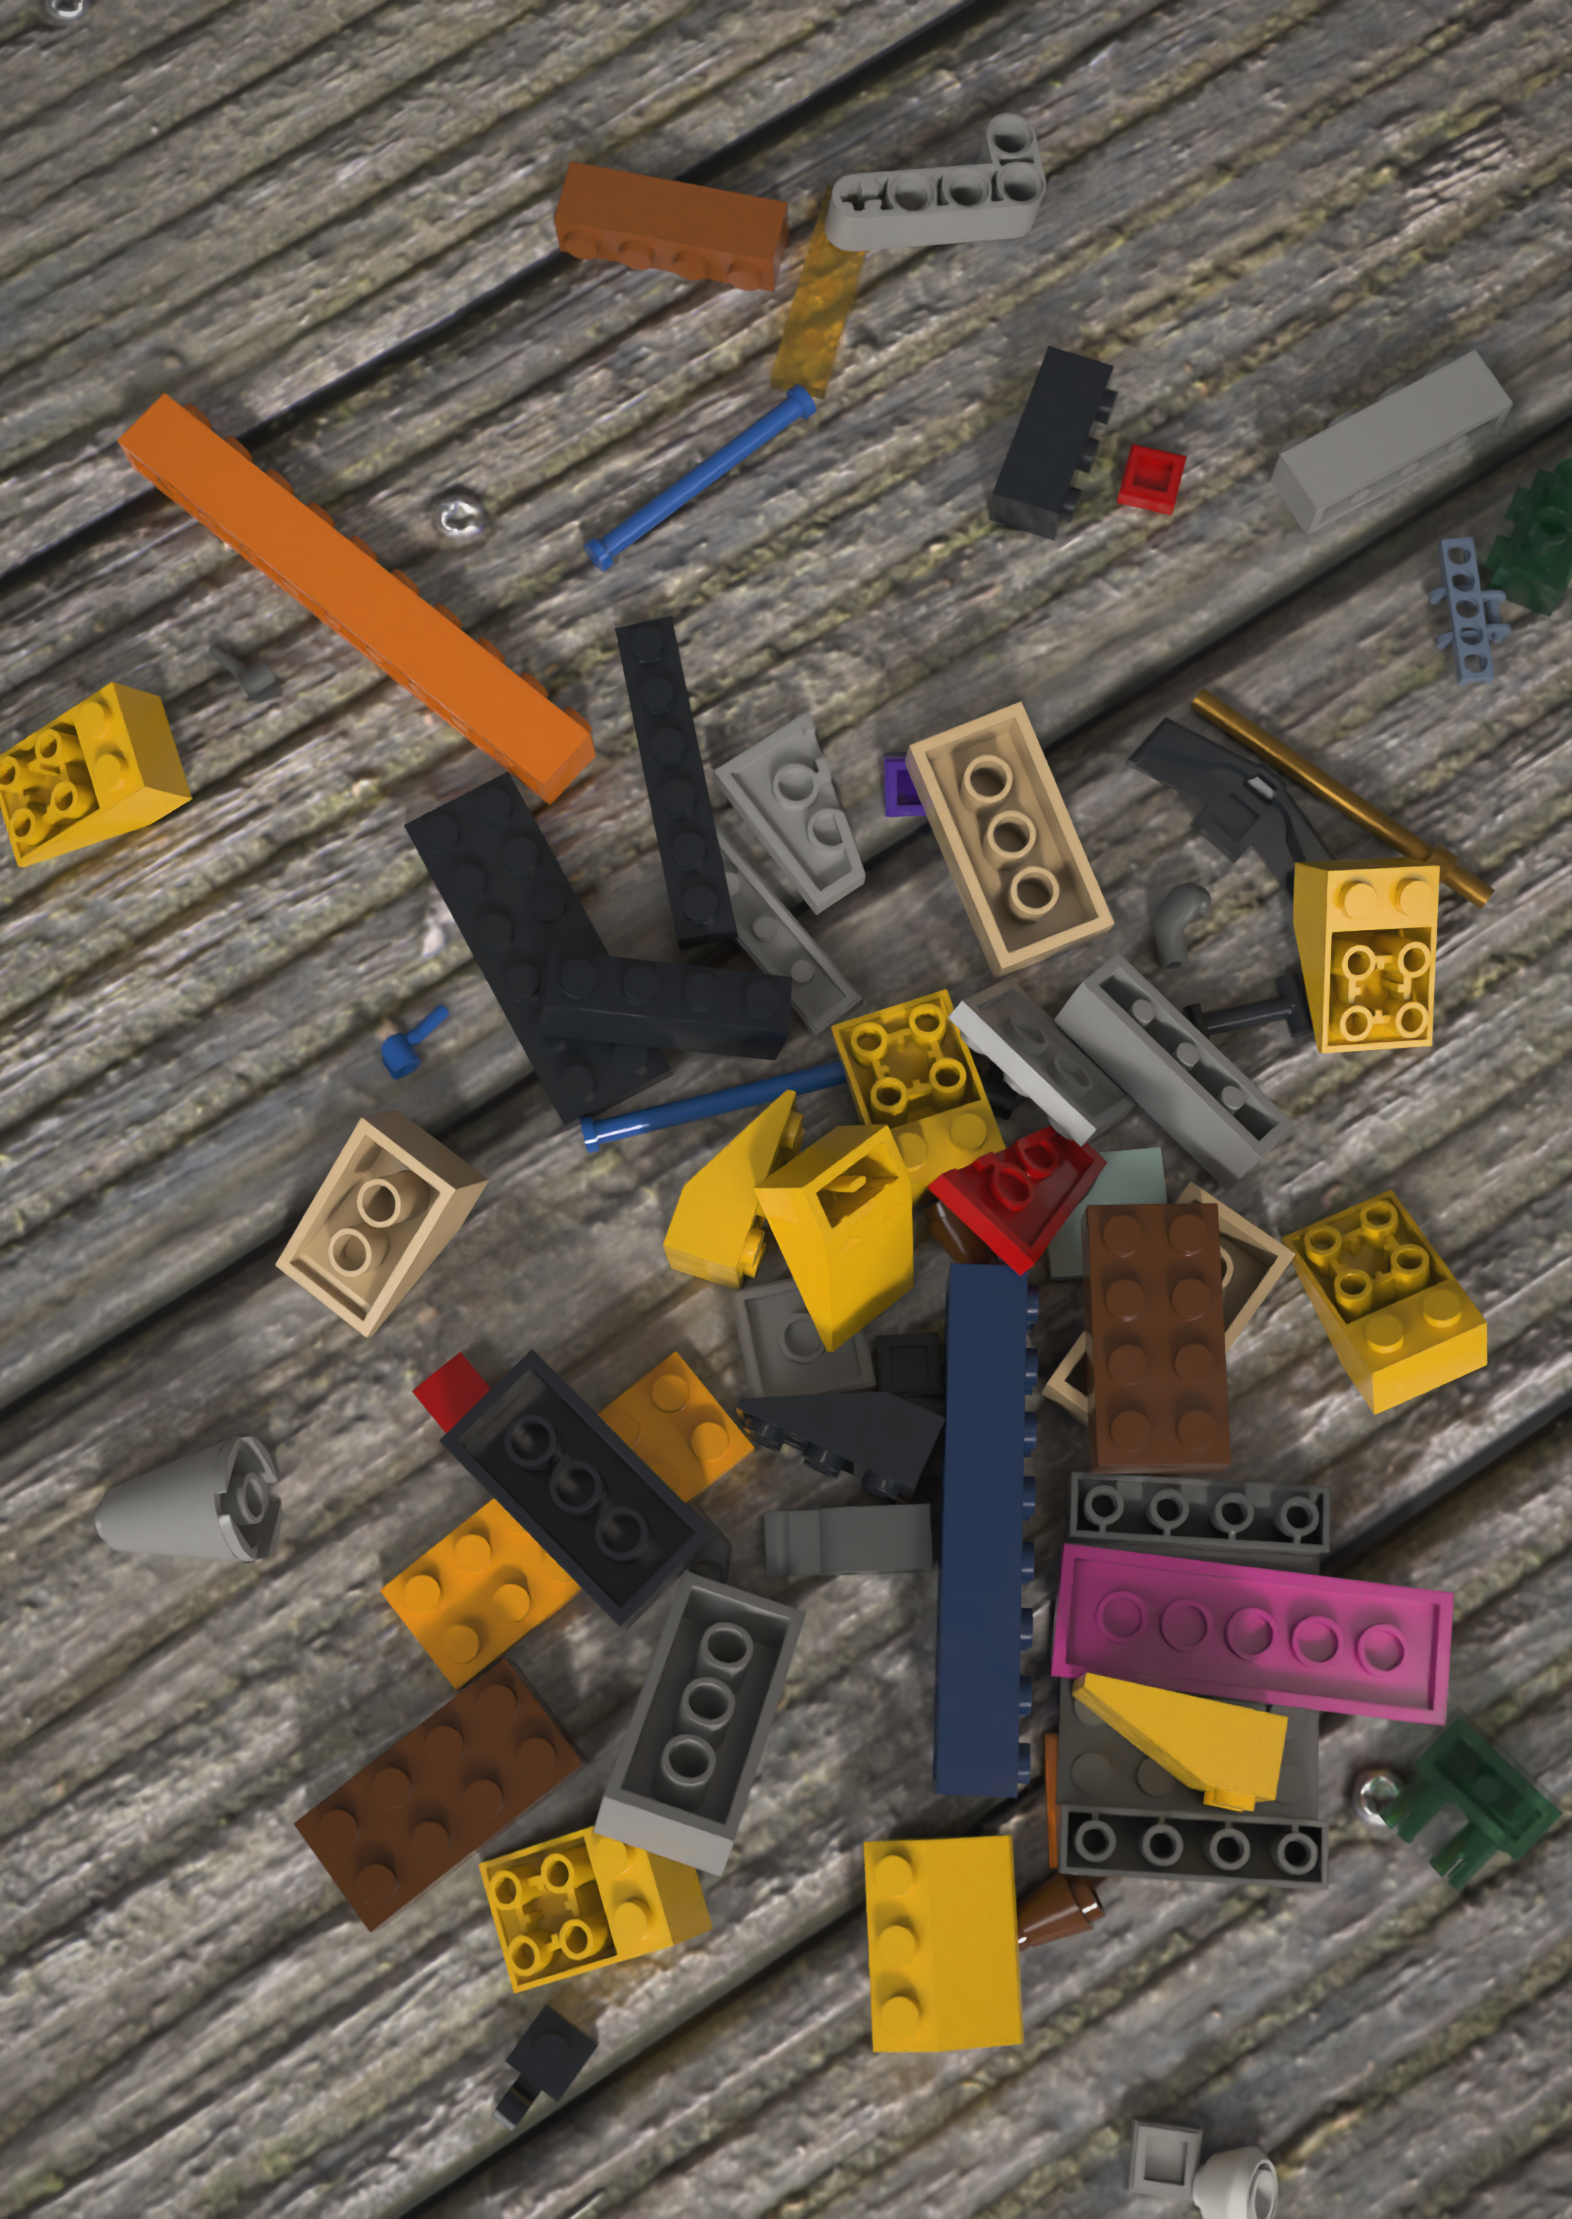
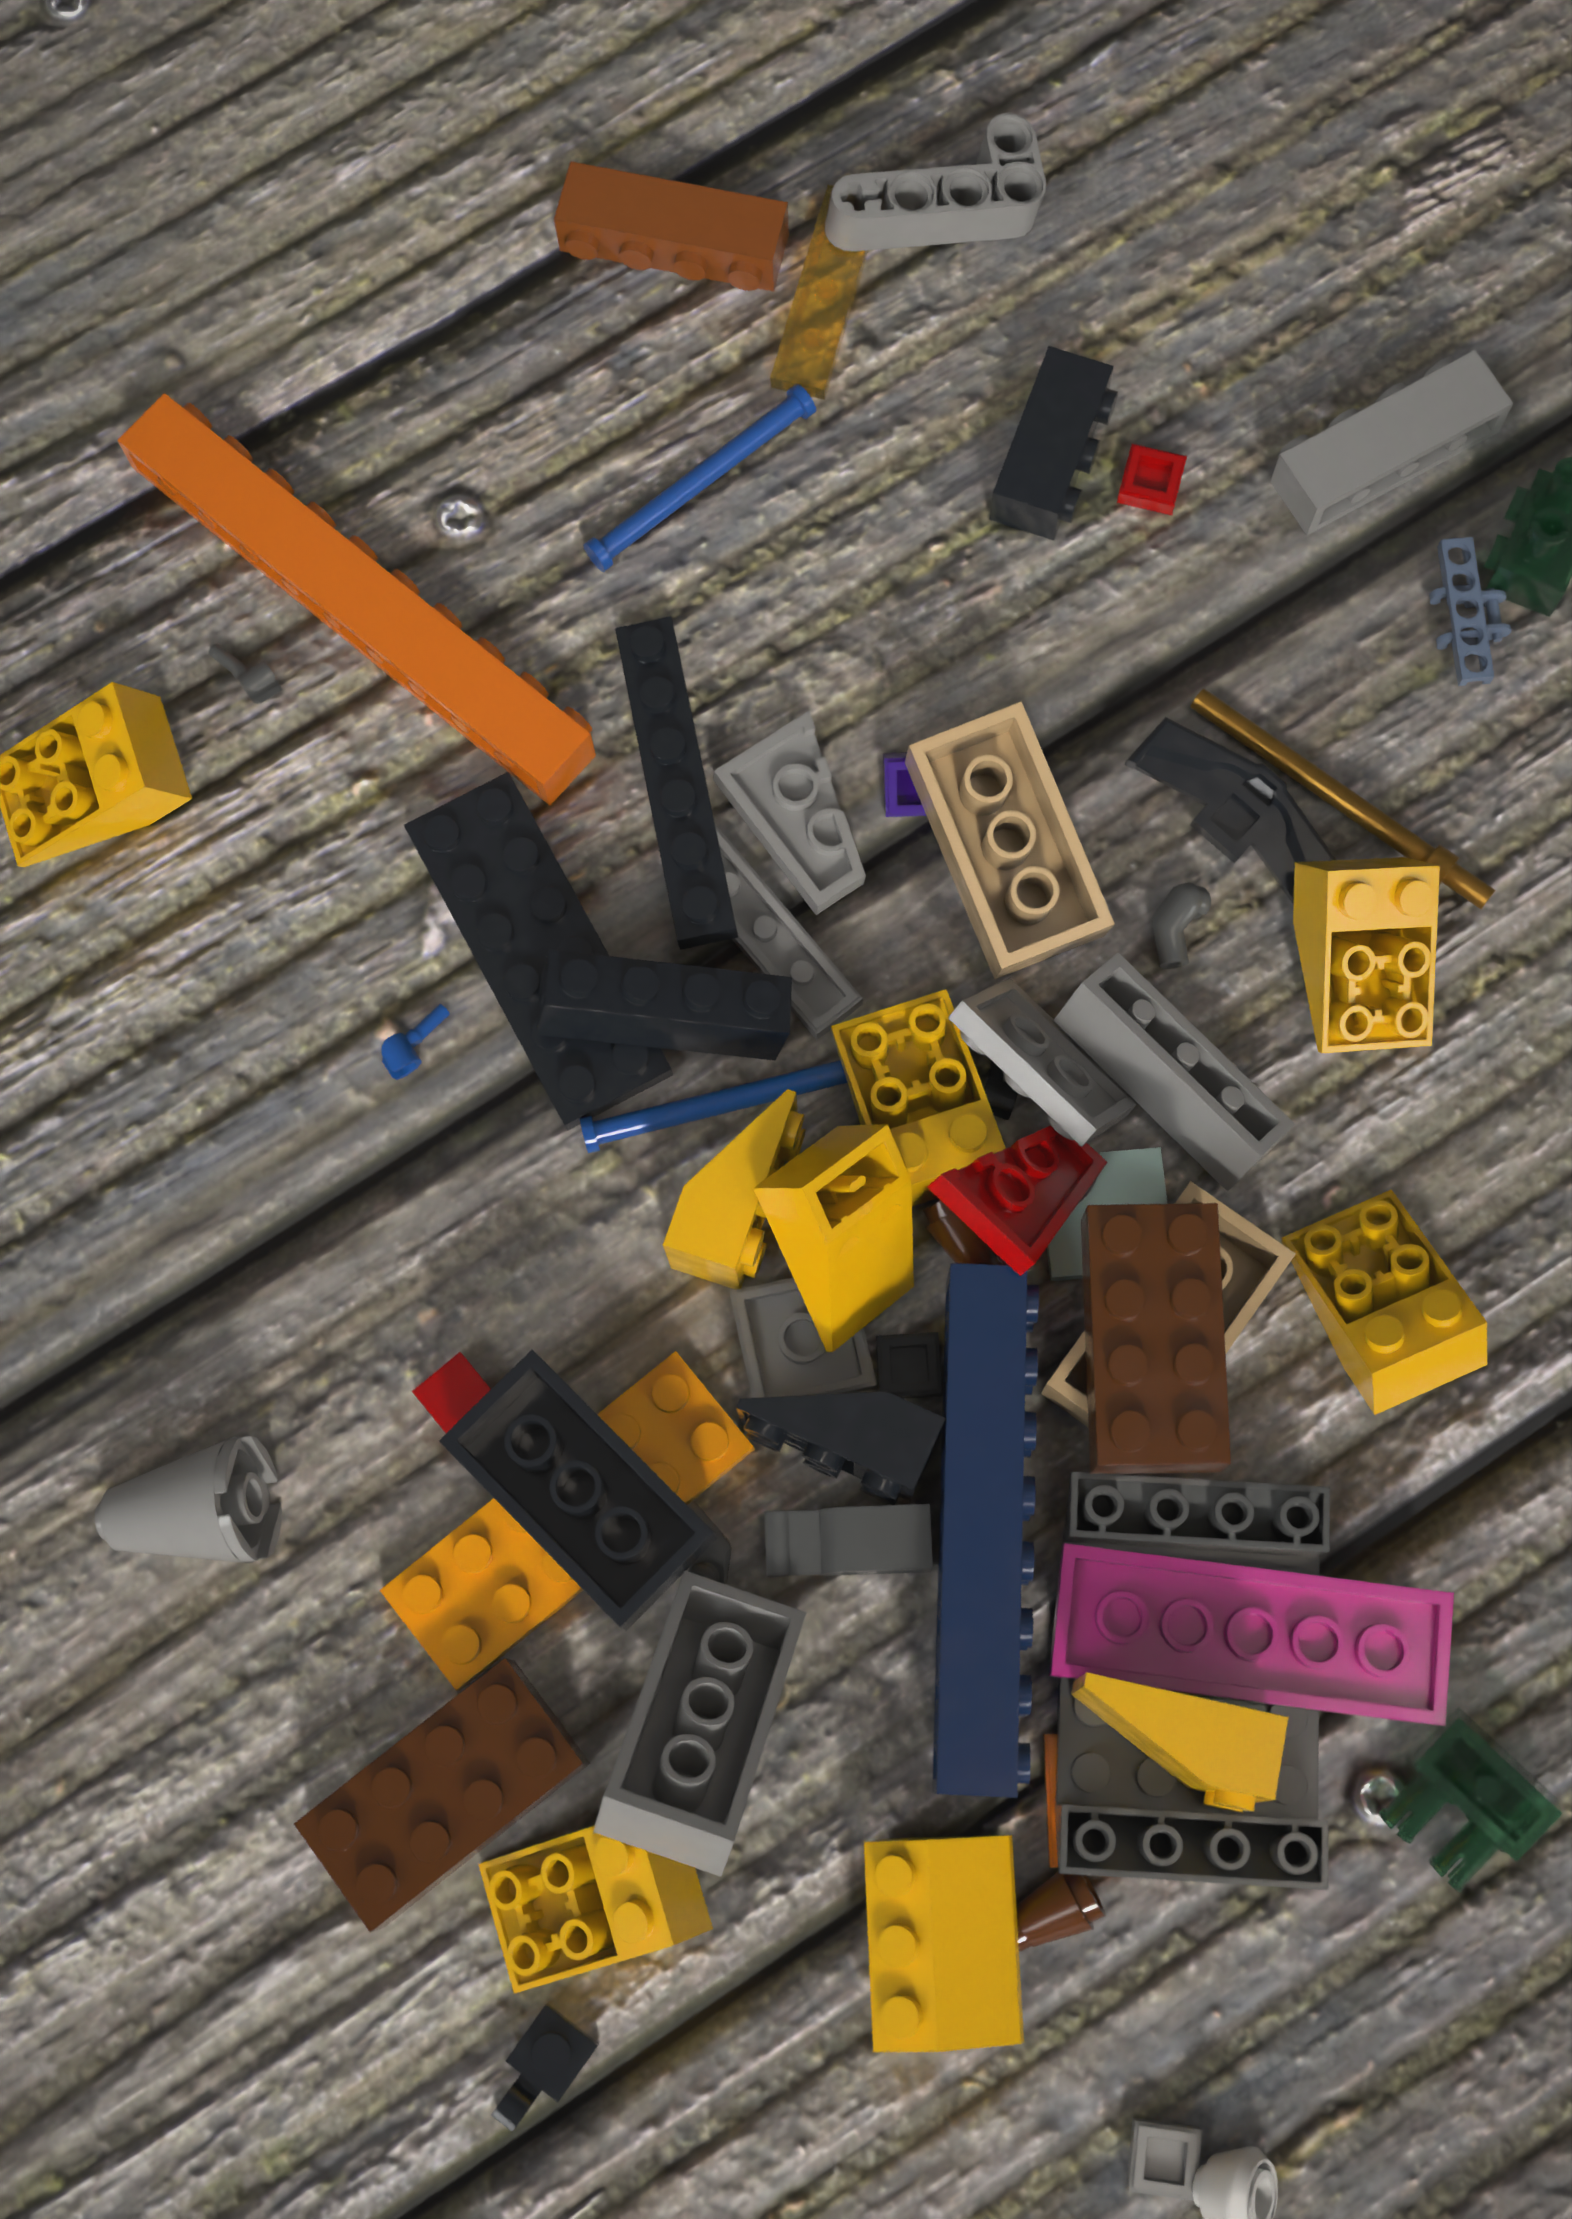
(380, 1219): tan slope -> none
(1288, 1006): black piece -> none

